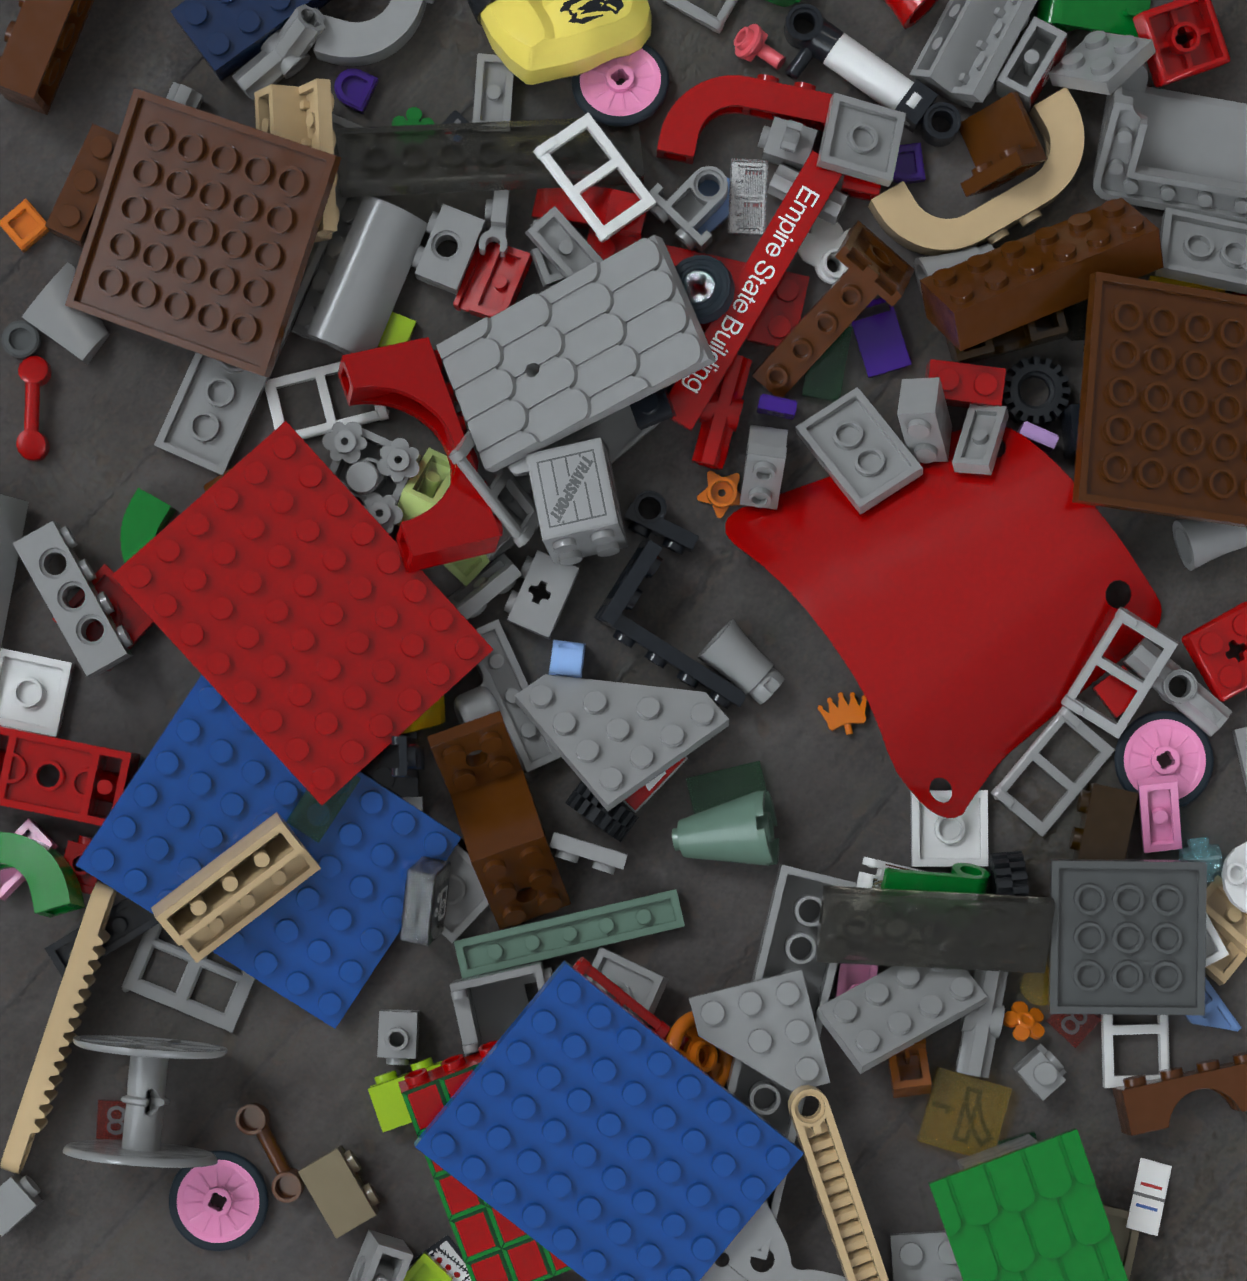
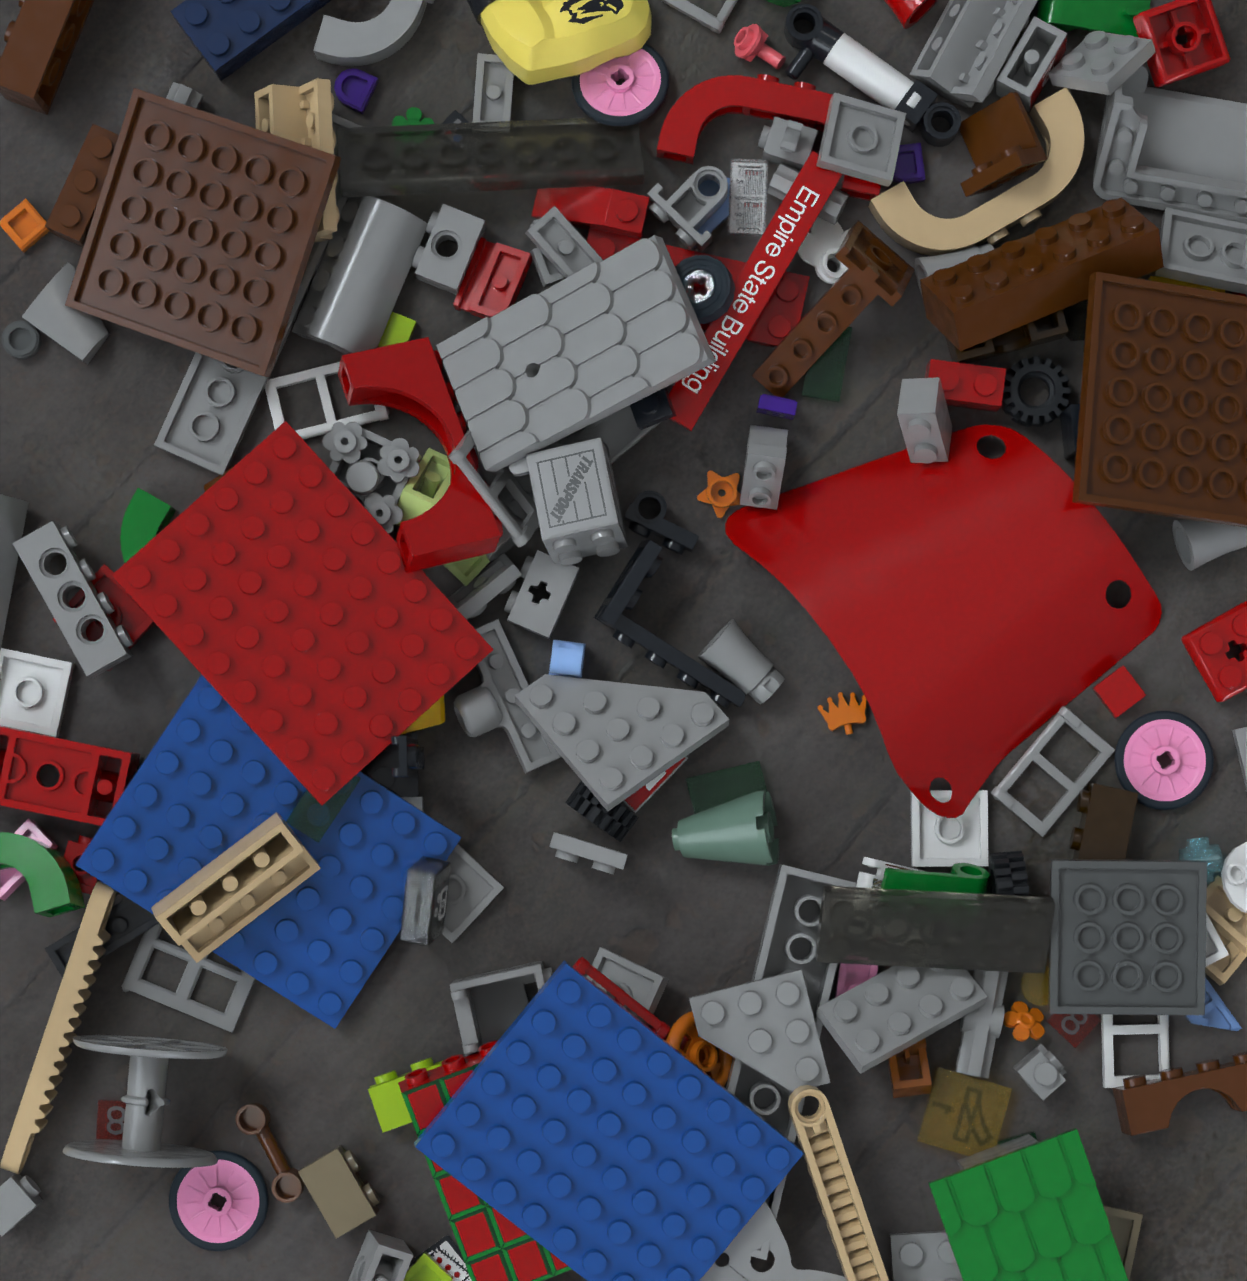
(30, 442): red bar -> none
(282, 52): light grey piece -> none
(398, 1035): light grey brick -> none
(497, 213): light grey plate -> none
(499, 820): reddish brown bracket -> none
(569, 933): sand green plate -> none
(616, 161): white window -> none
(722, 416): red piece -> none
(859, 450): light grey plate -> none
(881, 342): dark purple piece -> none
(980, 439): light grey plate -> none
(1040, 437): lavender tile -> none
(1097, 659): light grey window -> none
(1148, 1196): white sticker -> none
(1159, 813): bright pink plate -> none
(1196, 702): light grey piece -> none

